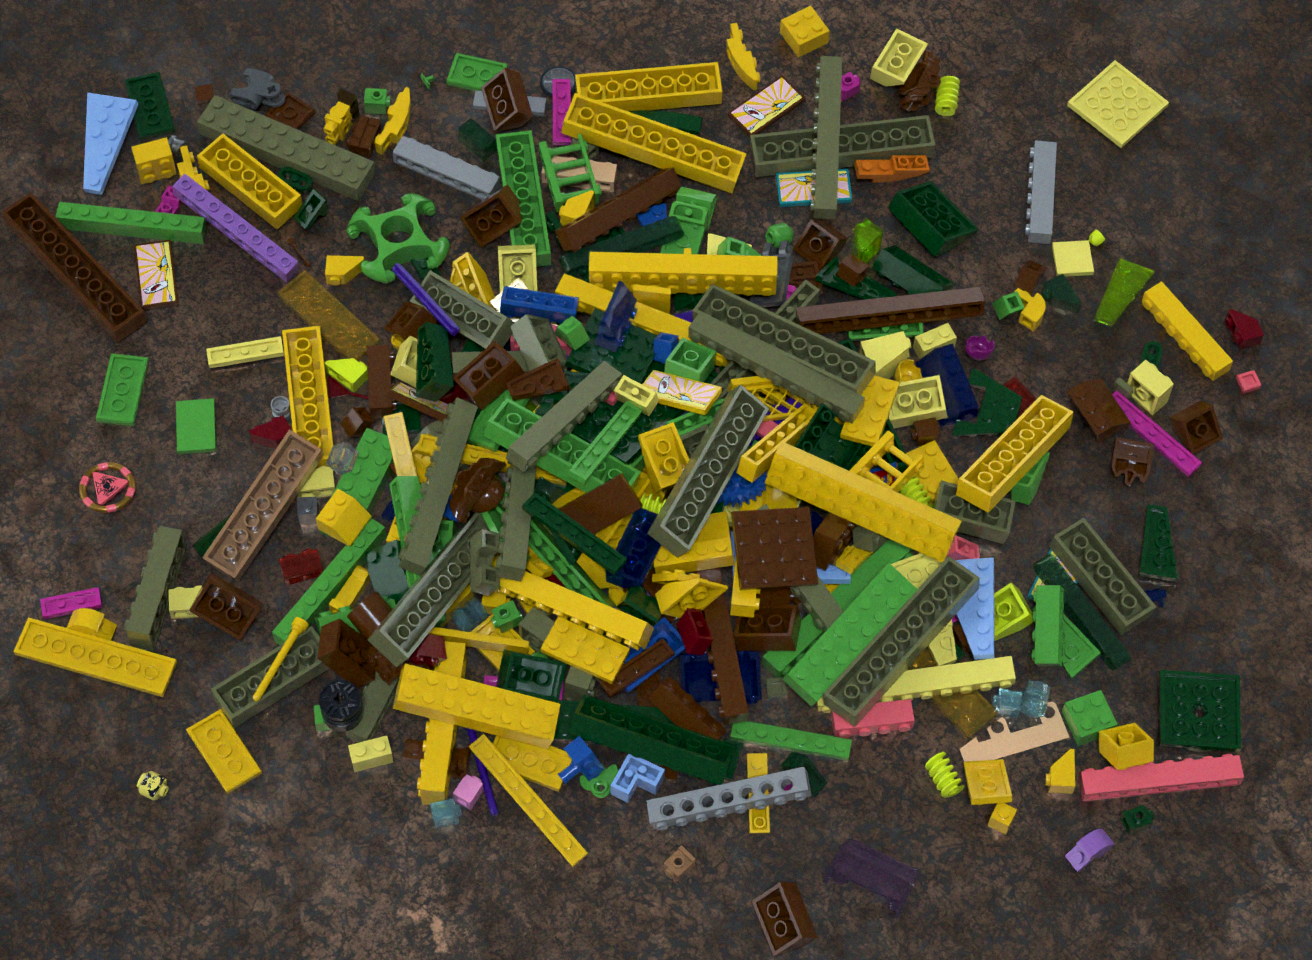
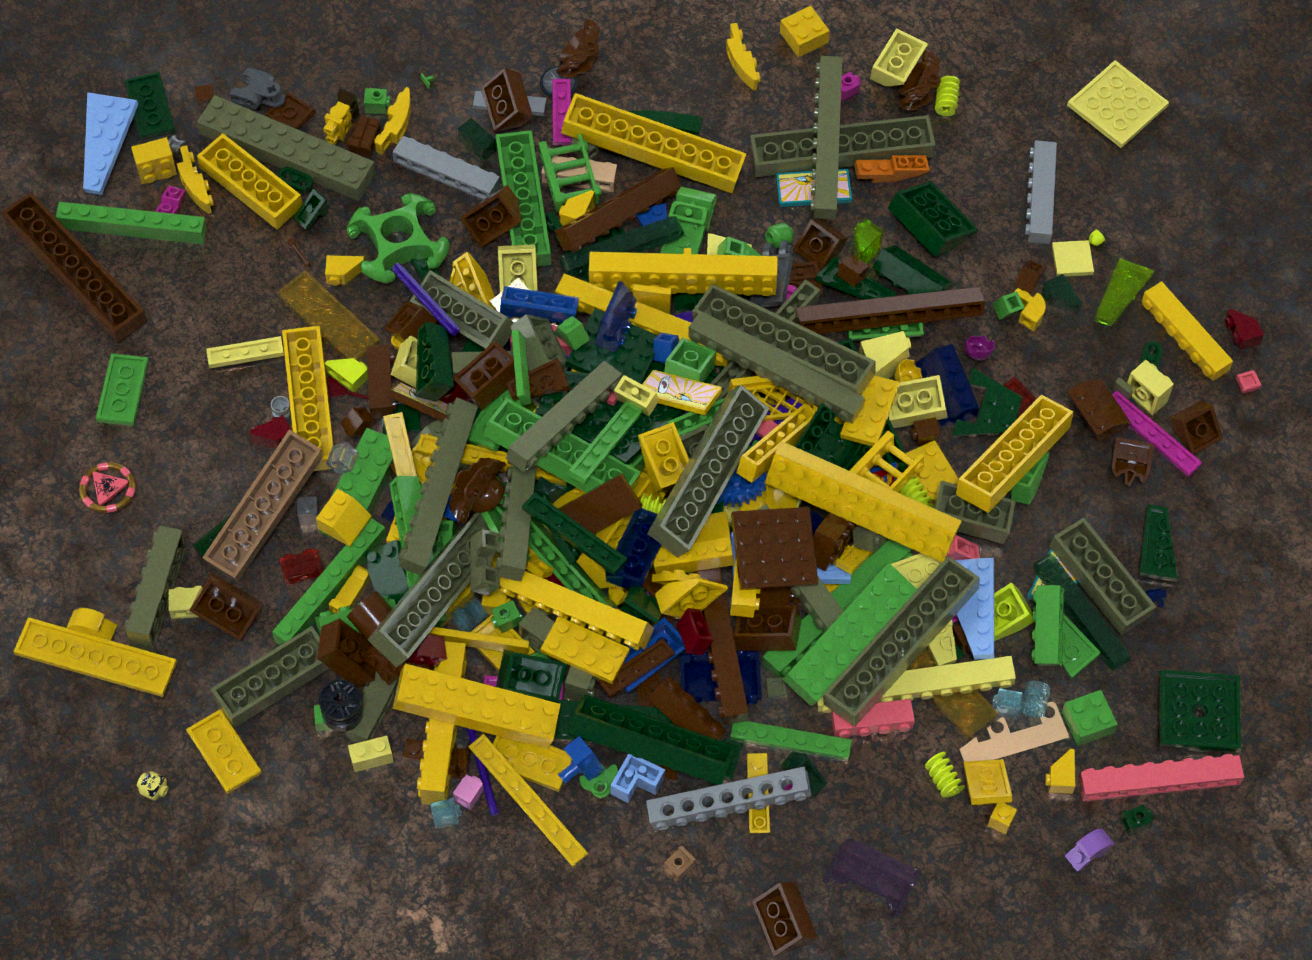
(67, 603): dark pink plate -> none
(156, 275): tile -> none
(195, 426): bright green tile -> none
(235, 228): medium lavender brick -> none
(298, 626): yellow piece -> none
(319, 484): light yellow brick -> none
(472, 72): bright green tile -> none
(521, 367): none -> bright green tile
(580, 51): none -> reddish brown piece
(654, 87): yellow brick -> none
(766, 106): tile -> none
(934, 339): light yellow brick -> none
(1126, 746): yellow brick -> none

